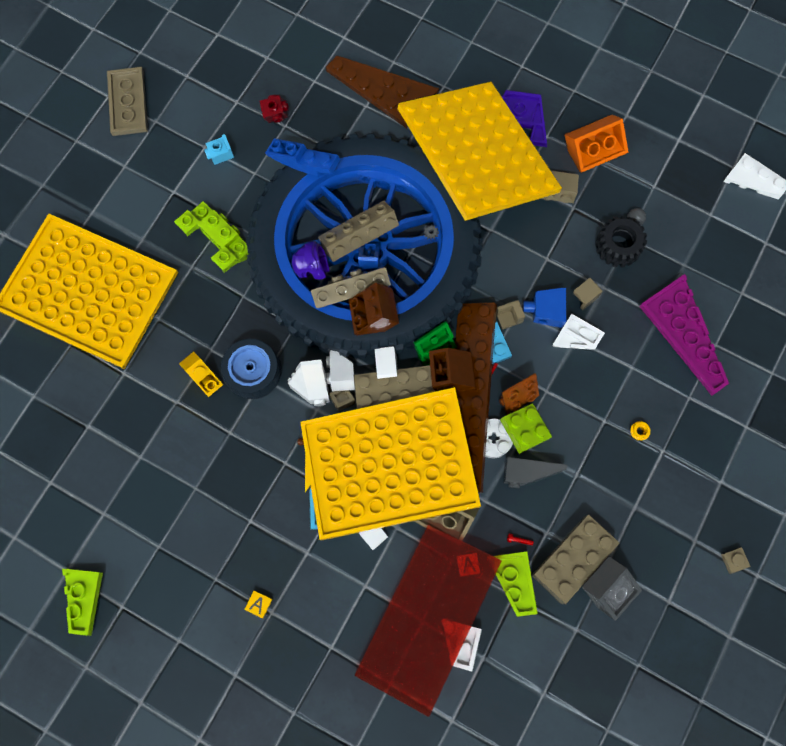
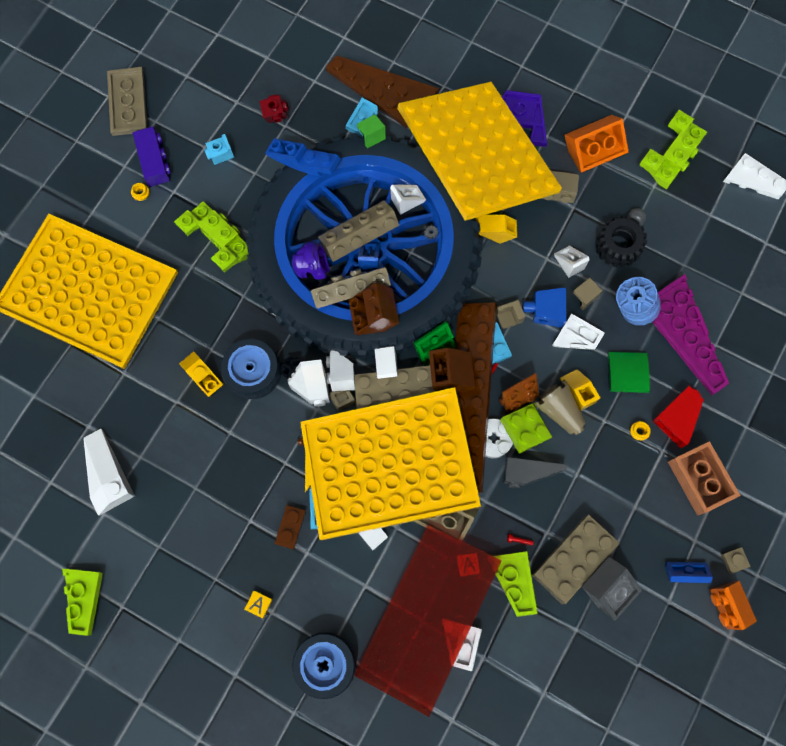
(105, 476): none -> white wedge
(136, 188): none -> yellow plate
(152, 156): none -> dark purple brick
(289, 366): none -> black gear
(290, 527): none -> reddish brown plate
(309, 673): none -> wheel
(363, 111): none -> medium azure wing
(372, 130): none -> bright green panel
(406, 197): none -> white slope
(497, 227): none -> yellow slope
(562, 408): none -> dark tan cone
(571, 260): none -> white slope
(582, 389): none -> yellow slope
(628, 372): none -> green slope
(643, 309): none -> medium blue wheel
(667, 167): none -> lime bracket
(680, 416): none -> red slope
(688, 572): none -> blue plate
(703, 478): none -> nougat brick
(733, 606): none -> orange slope

